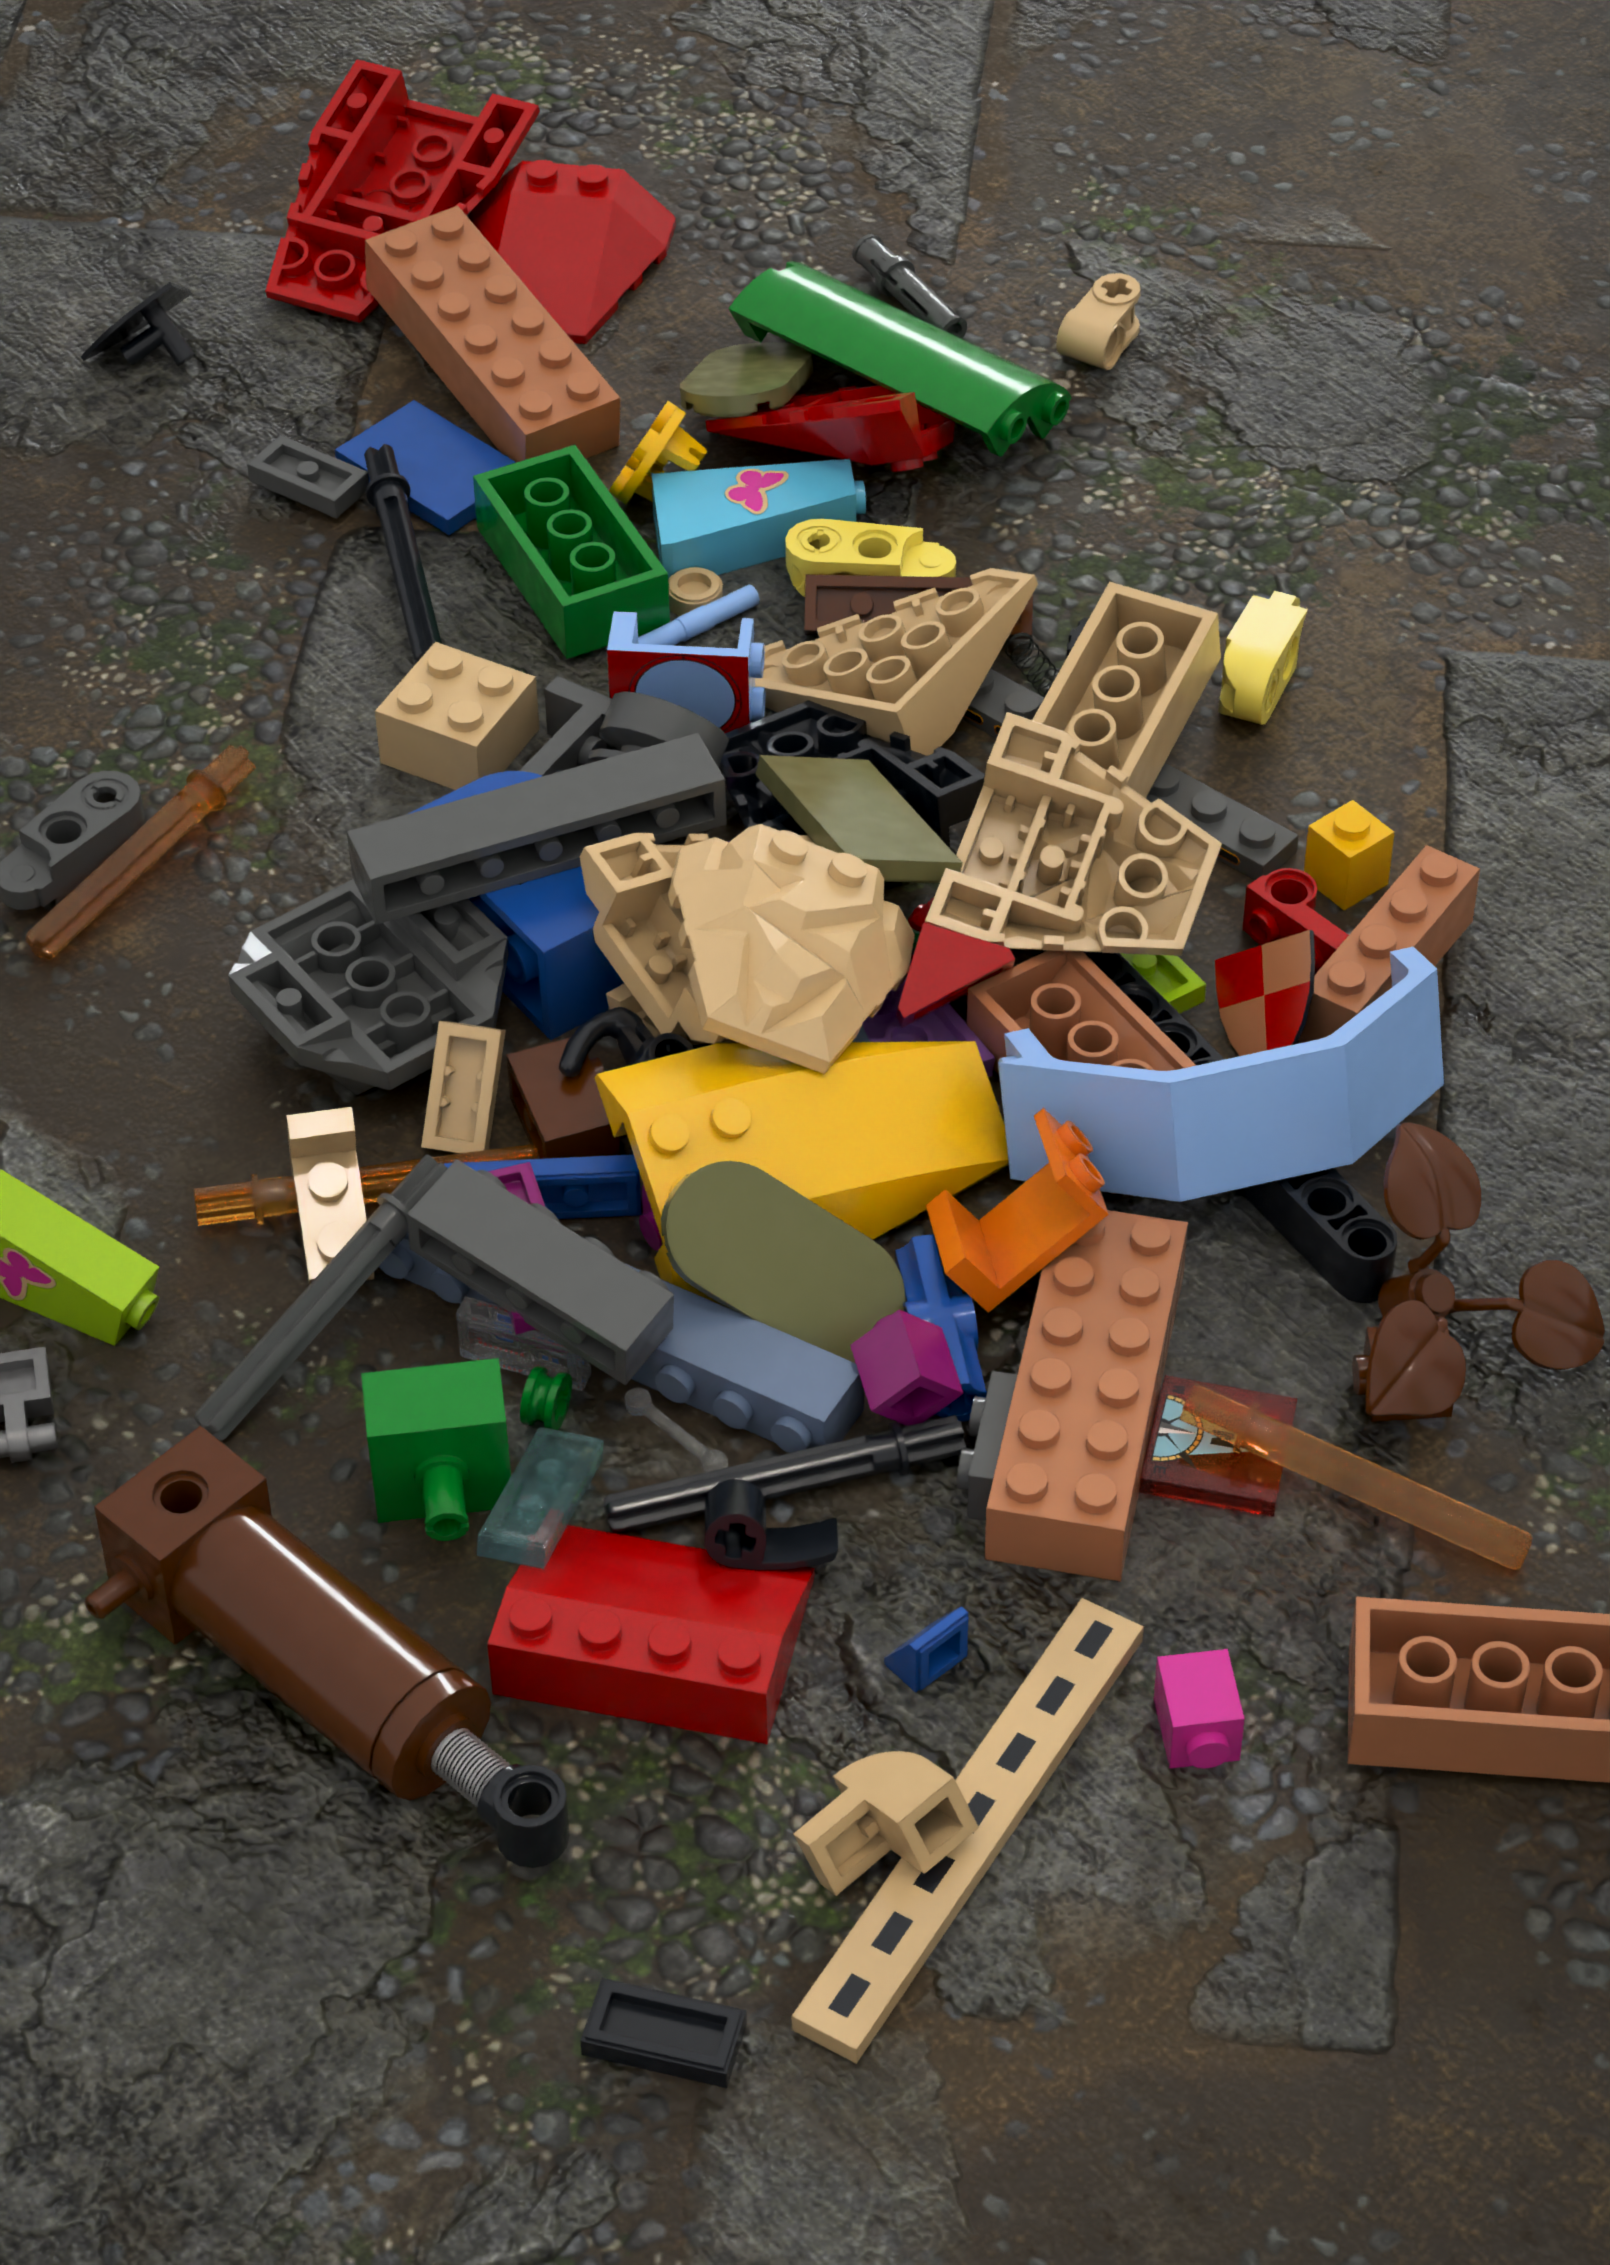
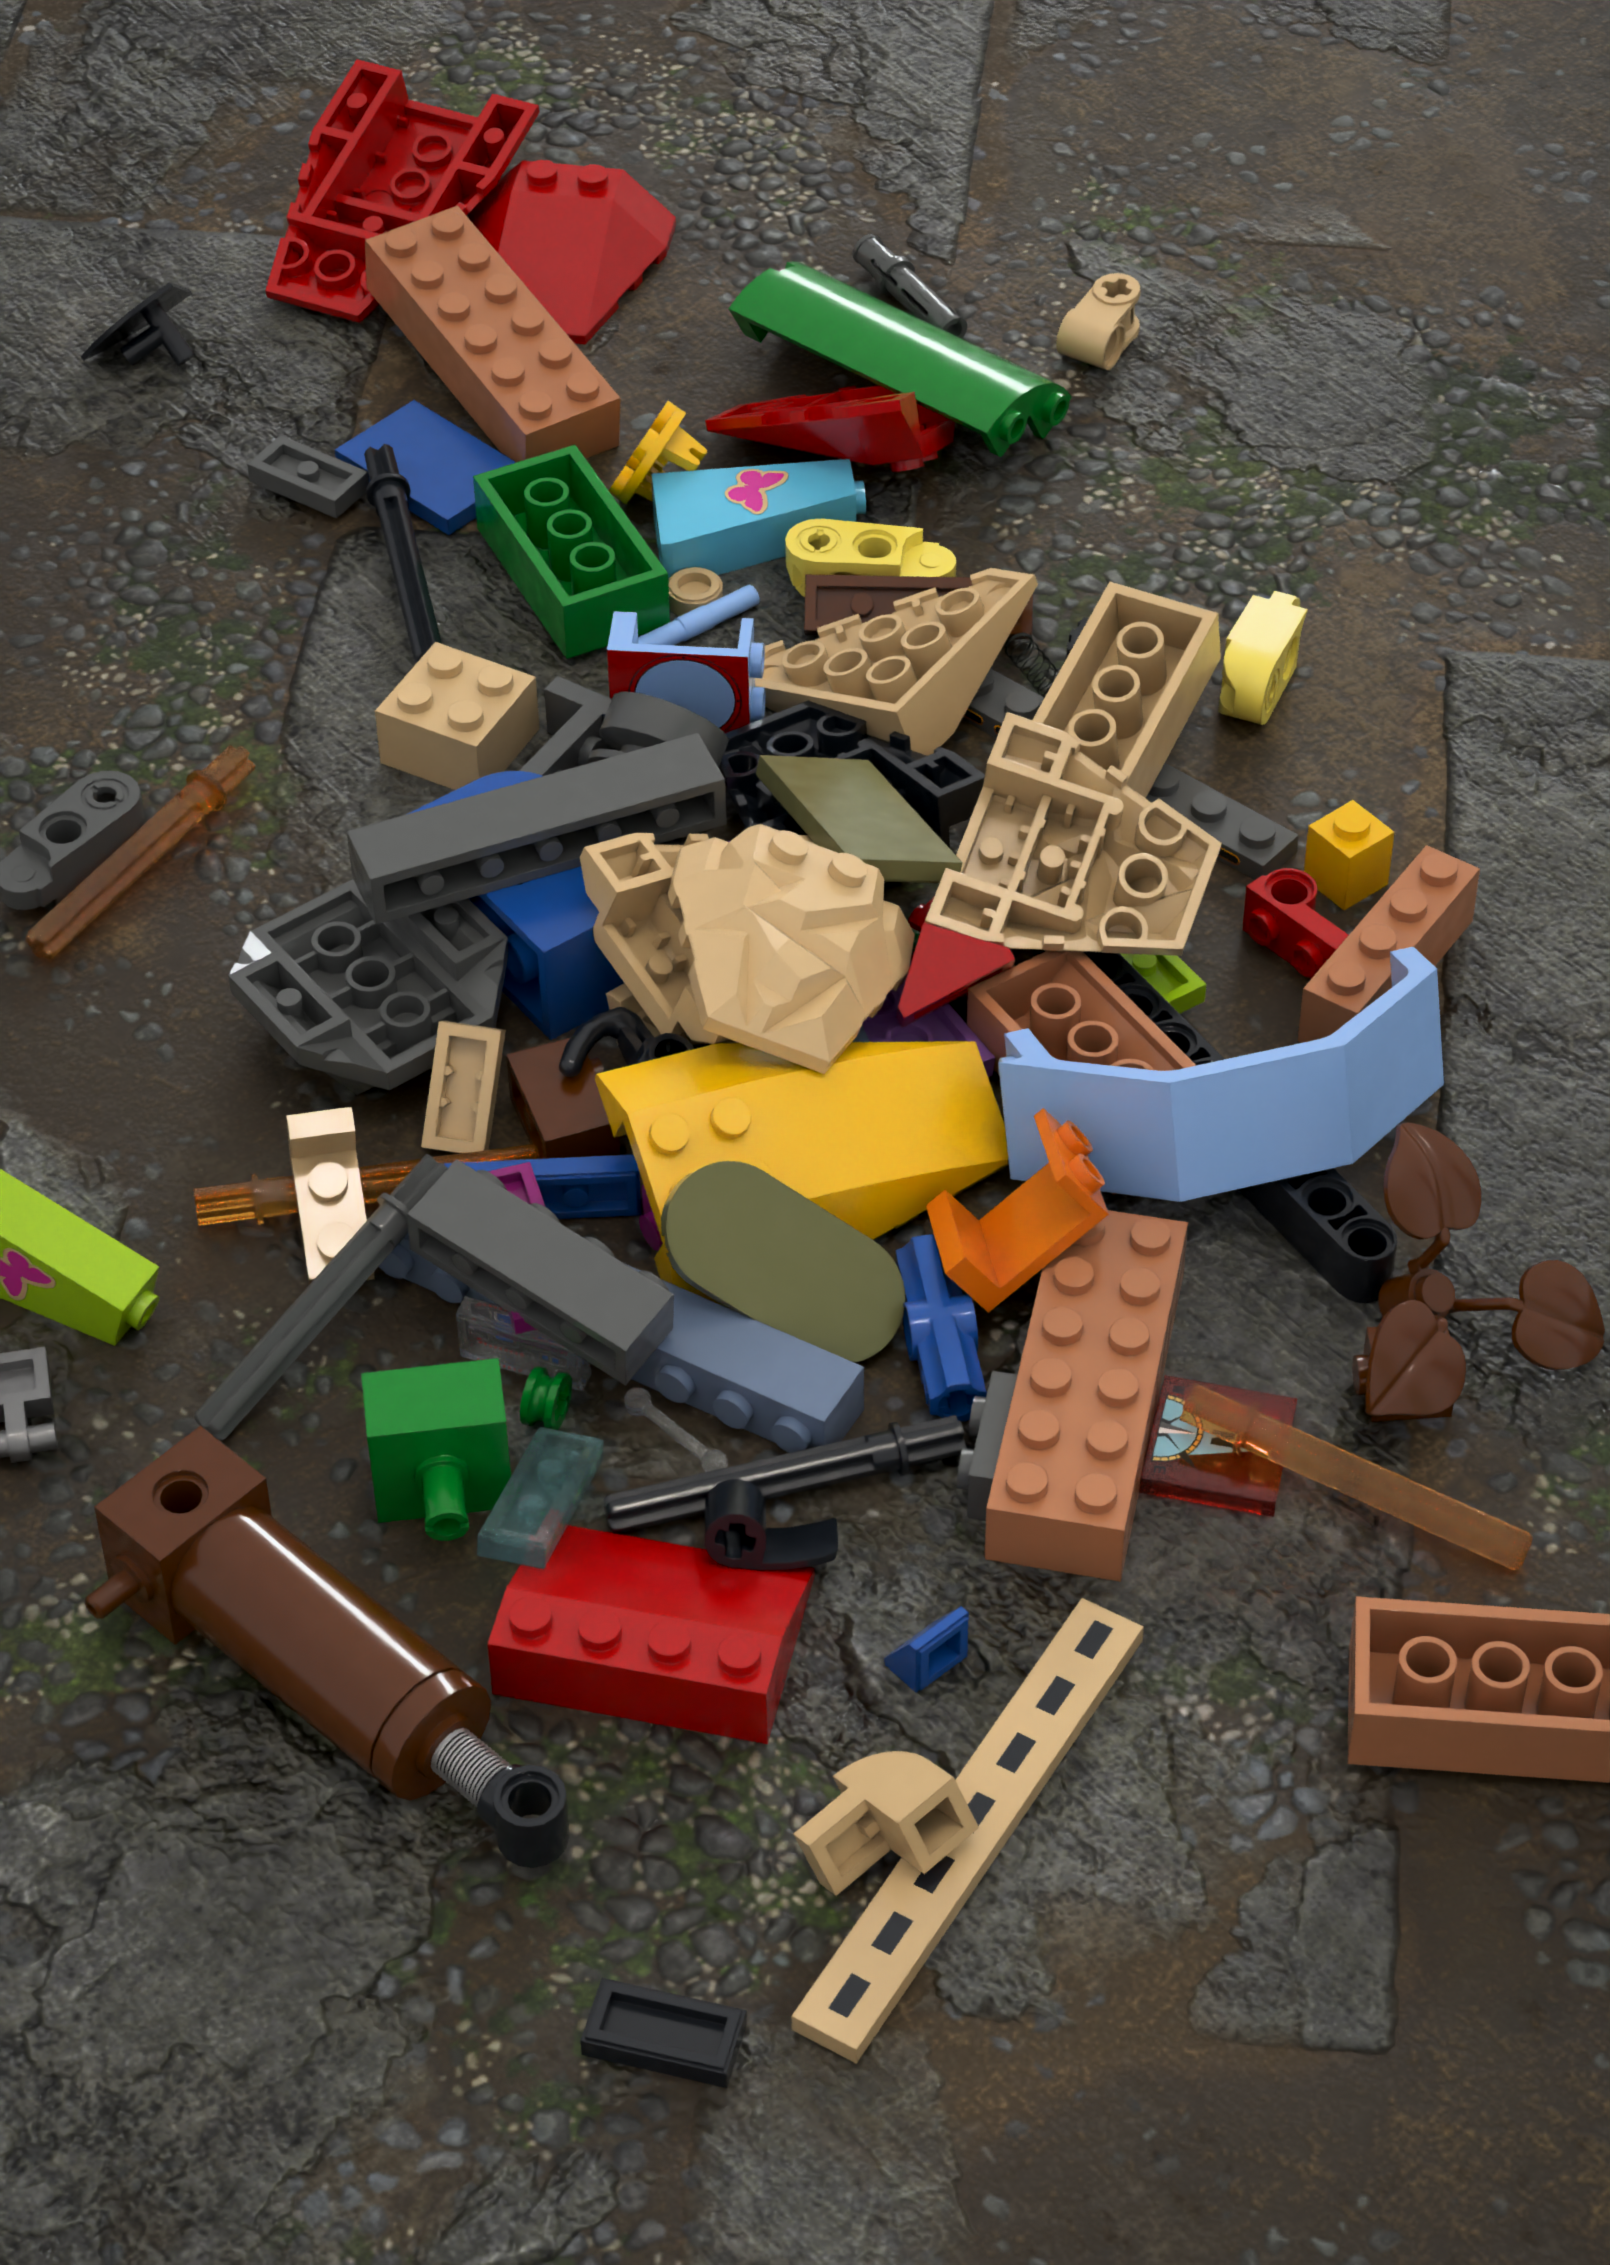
(744, 375): olive tile -> none
(906, 1368): magenta brick -> none
(1198, 1709): dark pink brick -> none
(1266, 993): shield -> none

